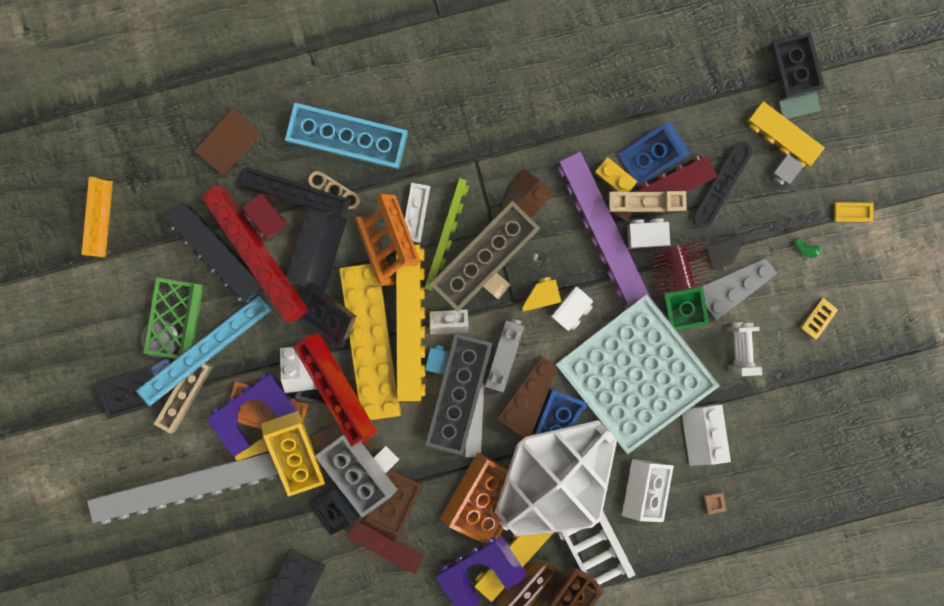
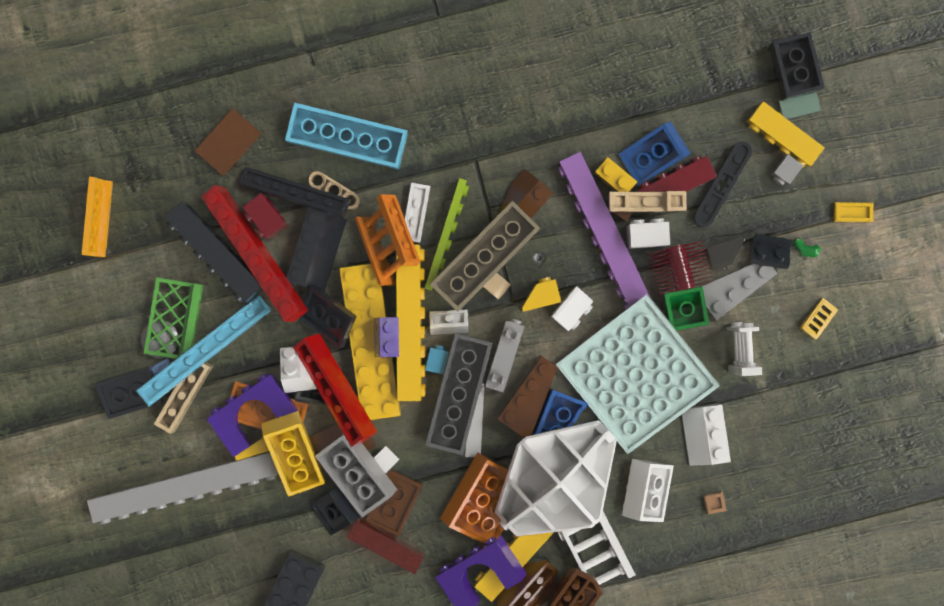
(386, 337): none -> brick
(770, 251): none -> black bracket

